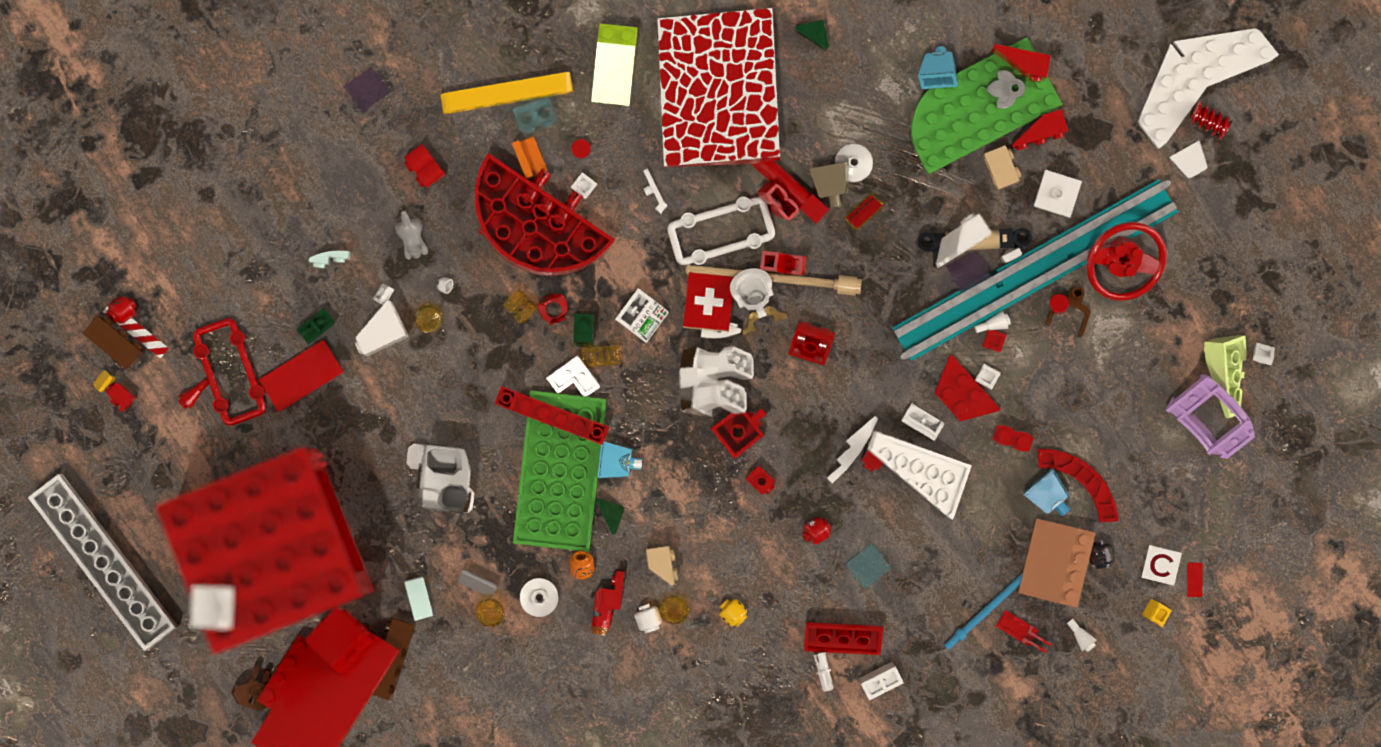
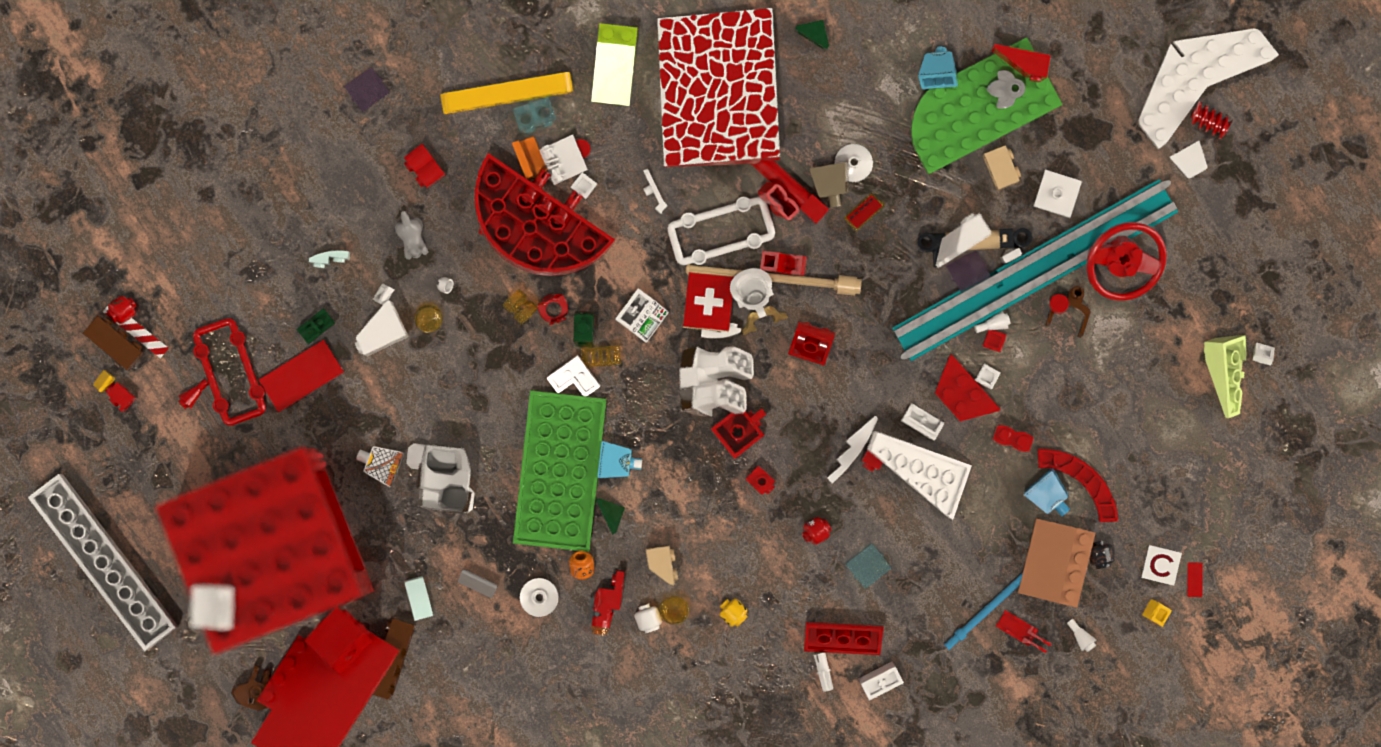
(381, 463): none -> torso
(490, 612): clear yellow hair -> none
(551, 415): red slope -> none
(563, 159): none -> white hinge
(1046, 127): red slope -> none
(1193, 398): lavender wedge -> none

